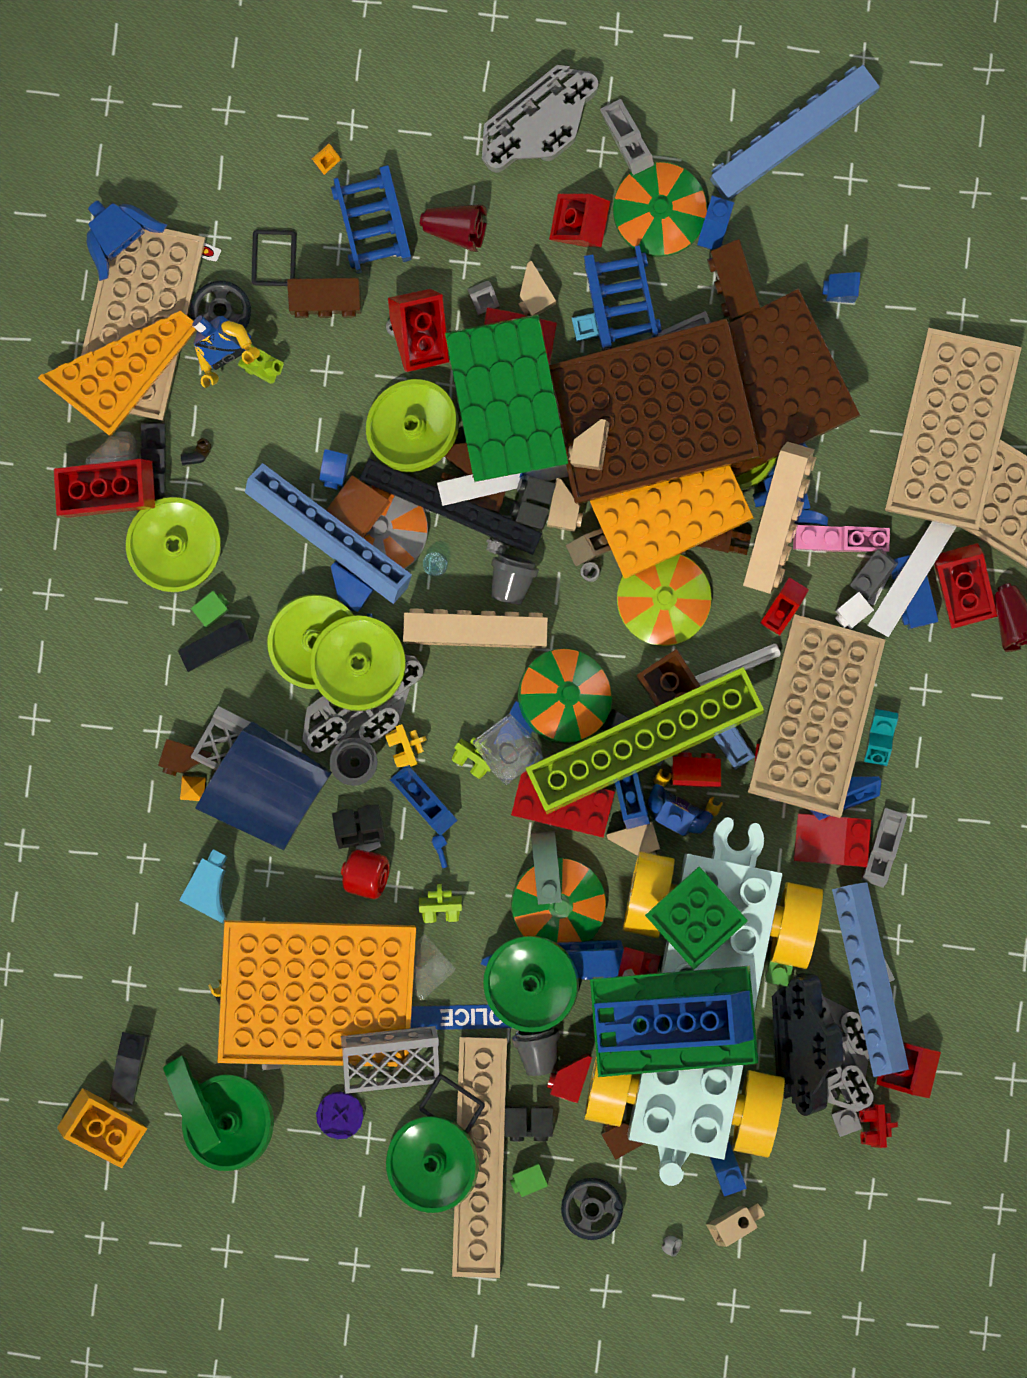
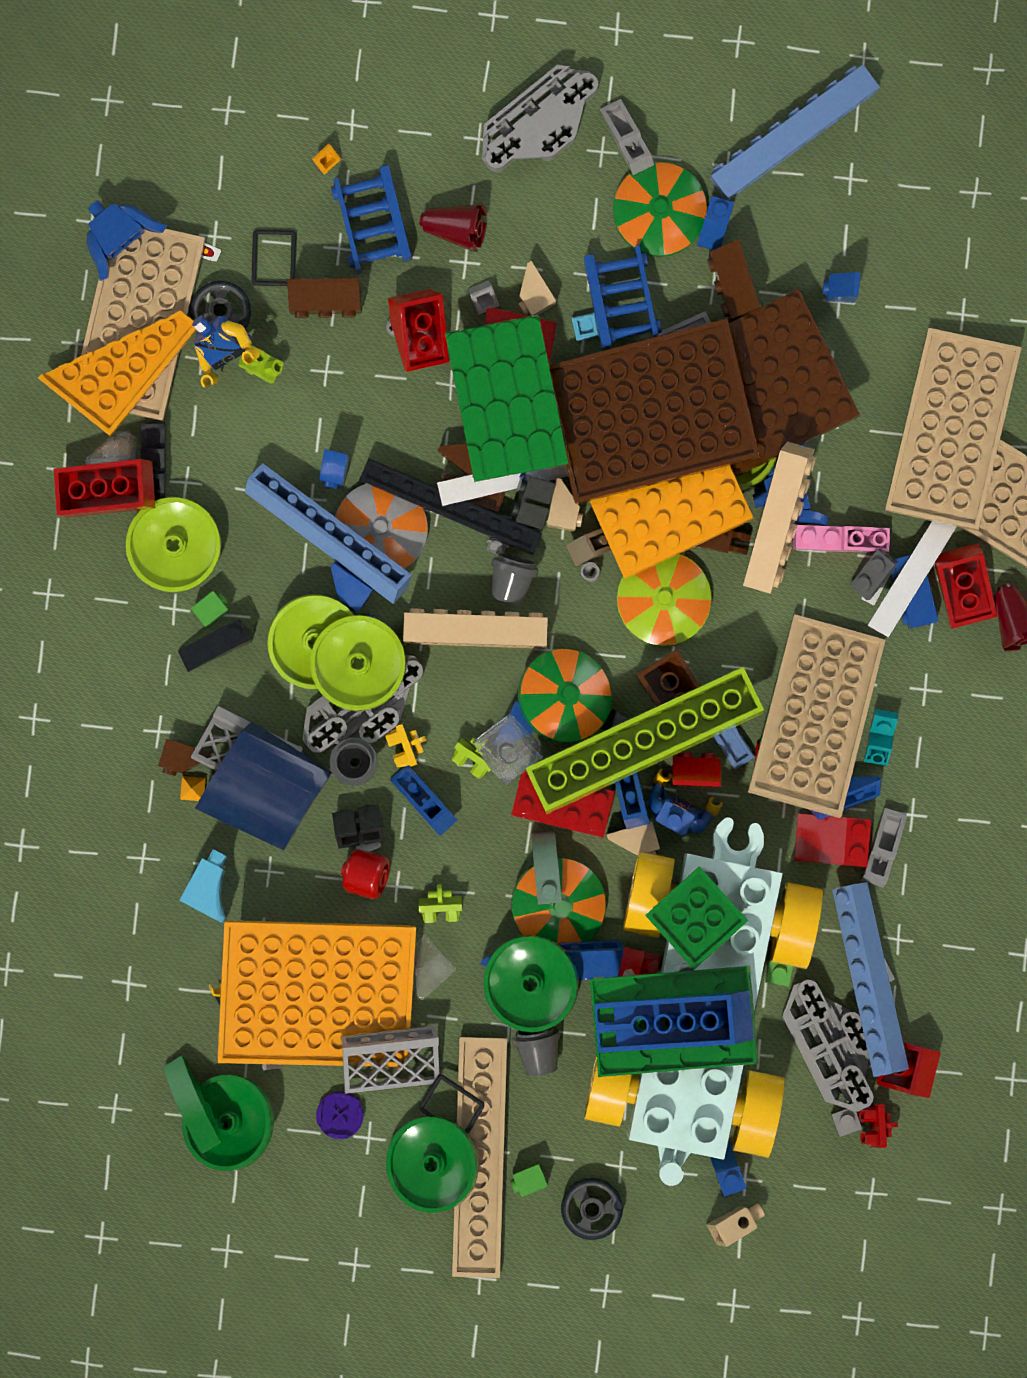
(101, 1128): light orange slope -> none
(128, 1067): black slope -> none
(199, 454): arm -> none
(358, 506): dark orange slope -> none
(412, 425): lime dish -> none
(435, 564): clear light blue tile -> none
(439, 842): blue hand -> none
(455, 1017): blue sticker -> none
(540, 1123): pearl dark grey piece -> none
(570, 1078): red slope -> none
(579, 219): red slope -> none
(590, 447): tan slope -> none
(618, 1141): reddish brown slope -> none
(672, 1245): light grey hinge -> none
(747, 661): white axle -> none
(784, 606): red slope -> none
(804, 1044): black connector -> none
(853, 611): white brick -> none

